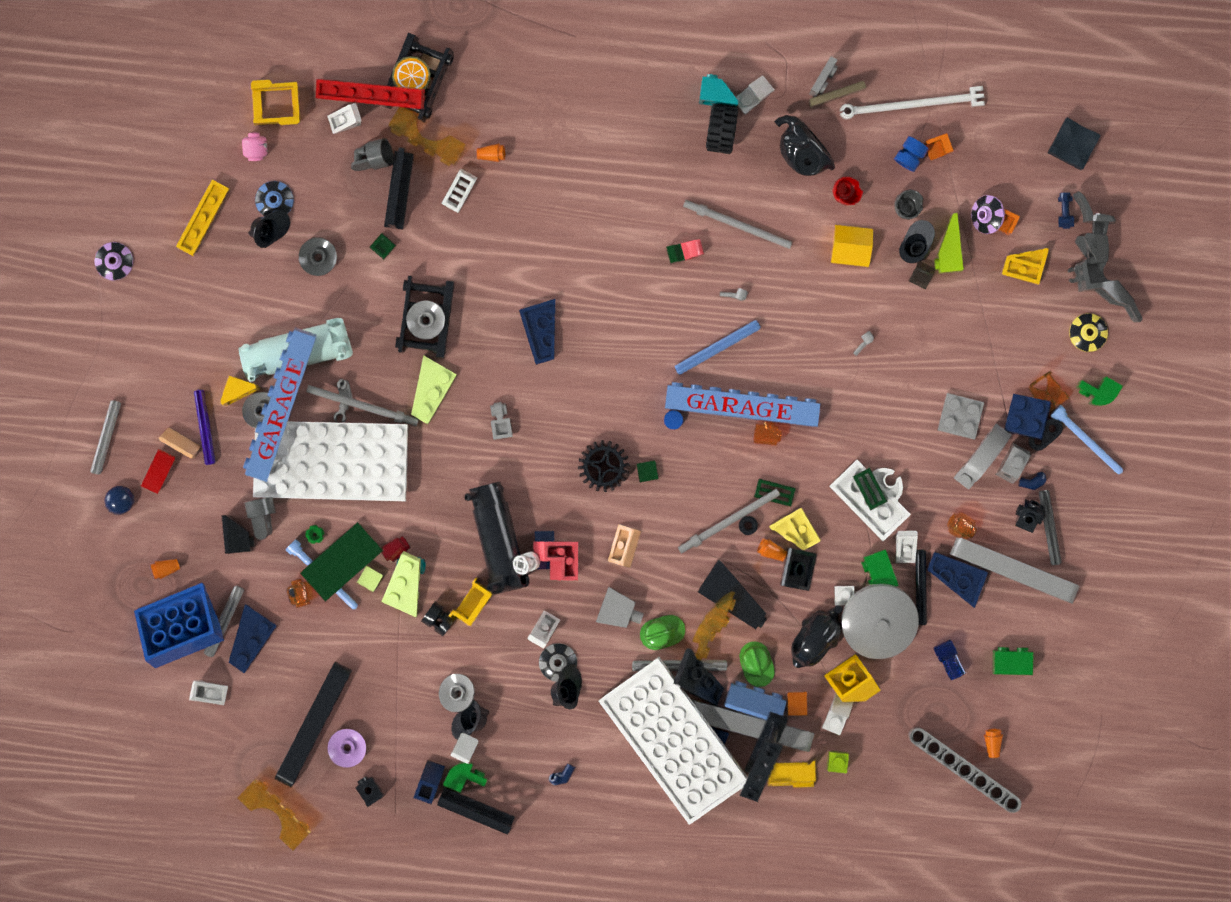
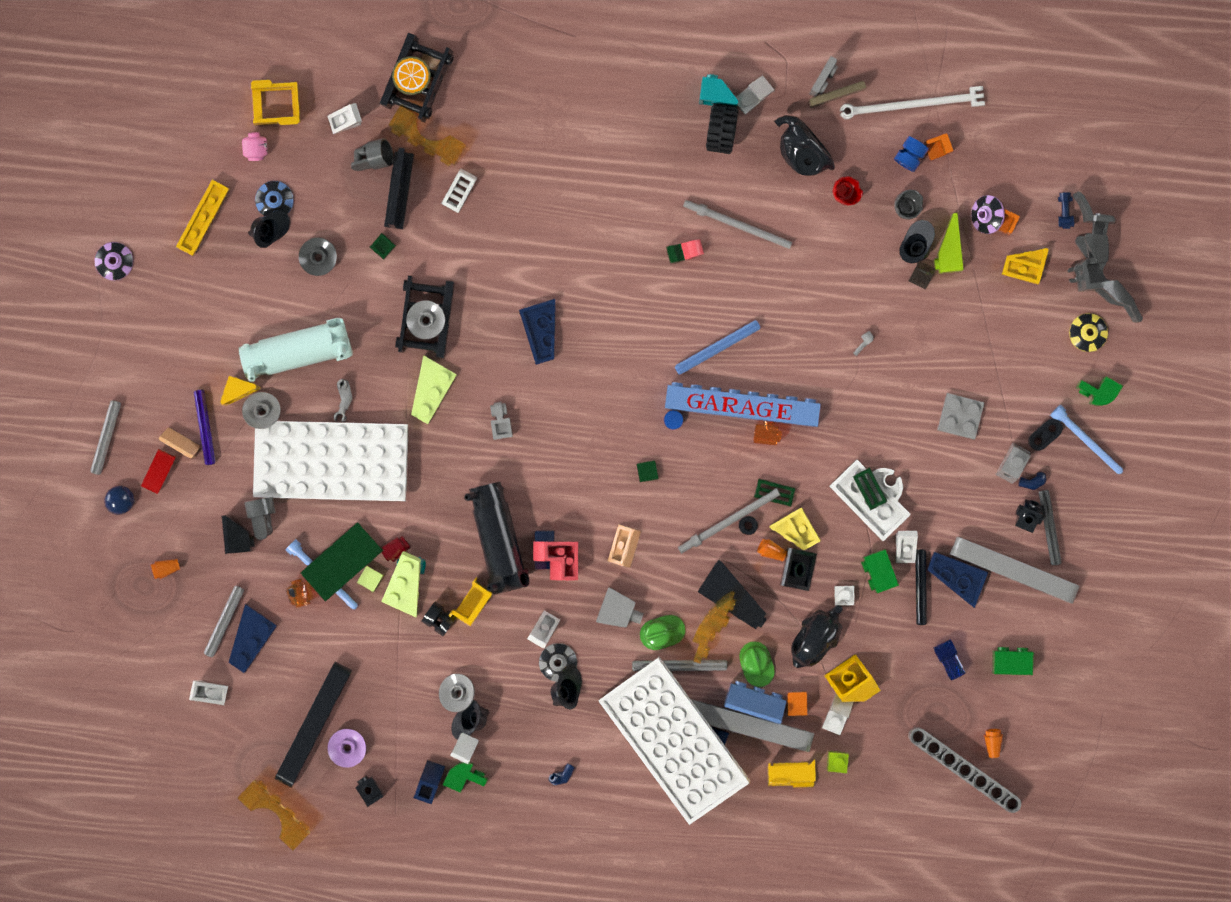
(178, 626): blue slope -> none
(280, 404): medium blue brick -> none
(314, 539): green plate -> none
(370, 93): red plate -> none
(397, 416): light grey bar -> none
(476, 810): black fence -> none
(492, 153): orange cone -> none
(526, 562): white wheel -> none
(620, 470): black gear -> none
(697, 680): black wing -> none
(740, 295): light grey hand -> none
(764, 756): black fence -> none
(852, 246): yellow slope -> none
(879, 621): light grey dish -> none
(961, 526): clear orange head -> none
(983, 456): light grey arch -> none
(1027, 416): dark blue plate -> none
(1052, 393): clear orange piece -> none
(1074, 144): black brick -> none

